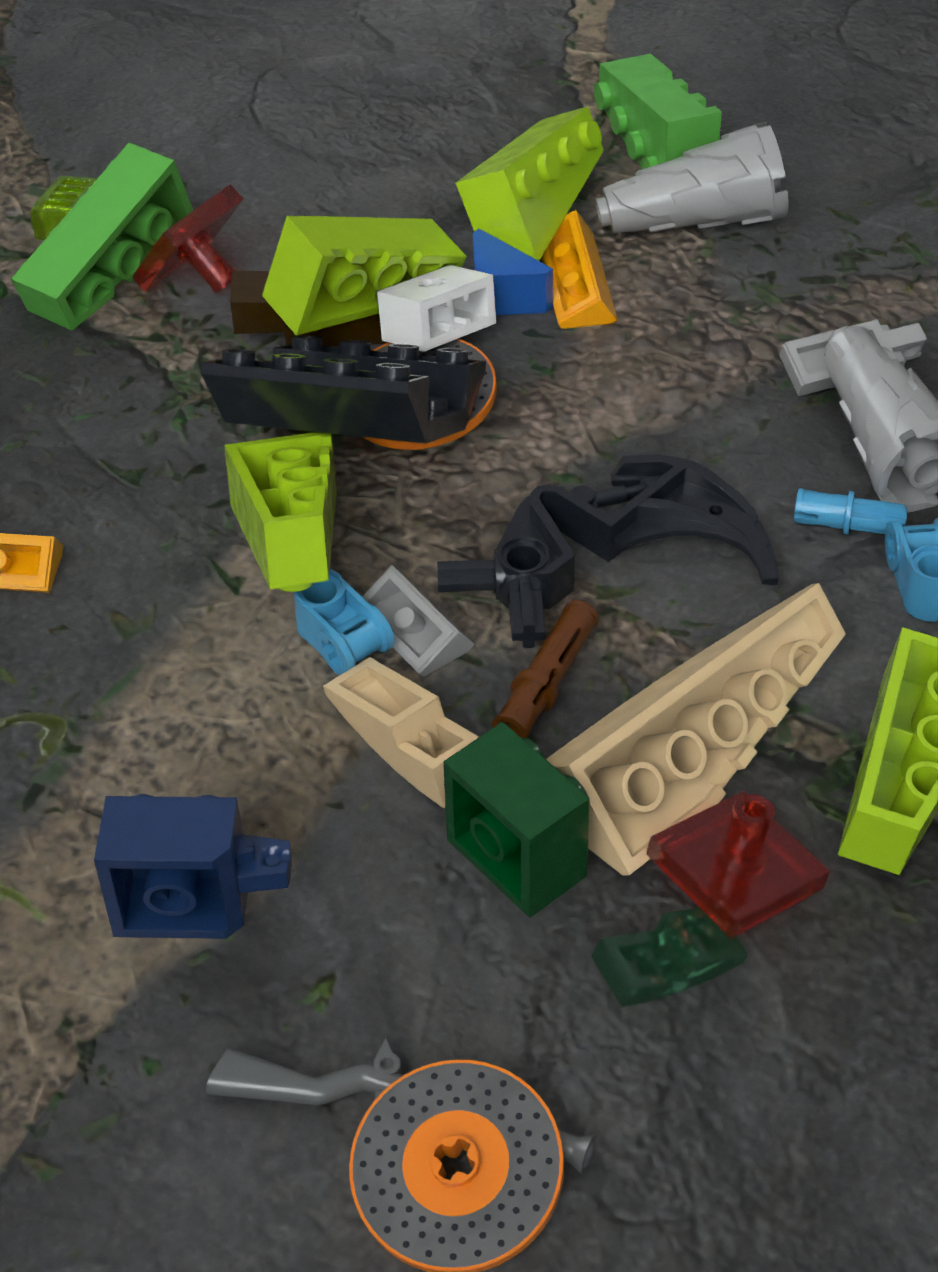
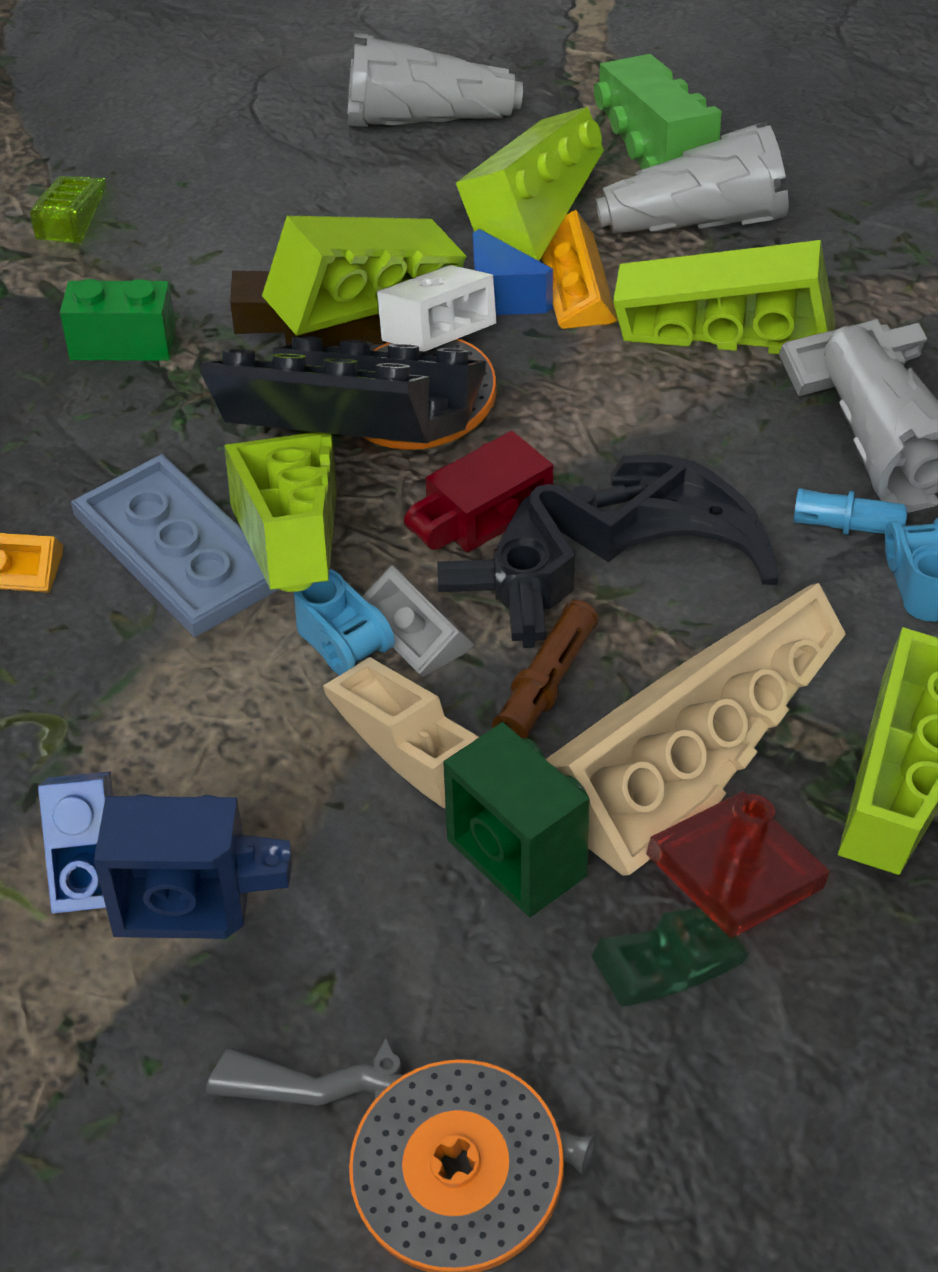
(70, 826): none -> slope
(103, 237): bright green wedge -> none
(118, 320): none -> green brick
(175, 543): none -> sand blue tile
(191, 242): clear red tile -> none
(412, 85): none -> light grey cone
(478, 493): none -> dark red brick
(727, 297): none -> lime wedge

